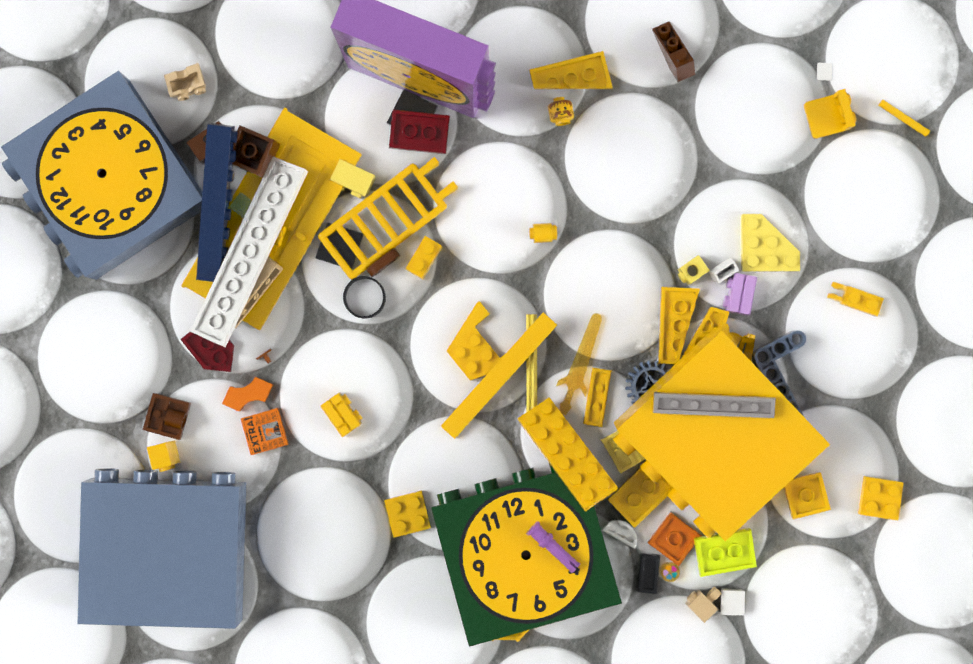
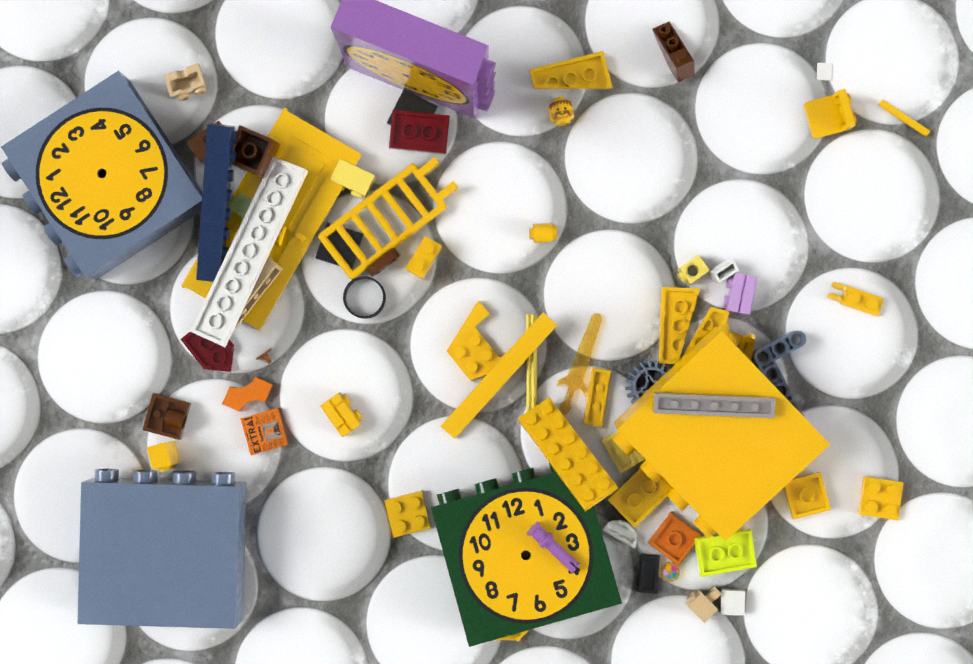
(765, 247): light yellow plate -> none

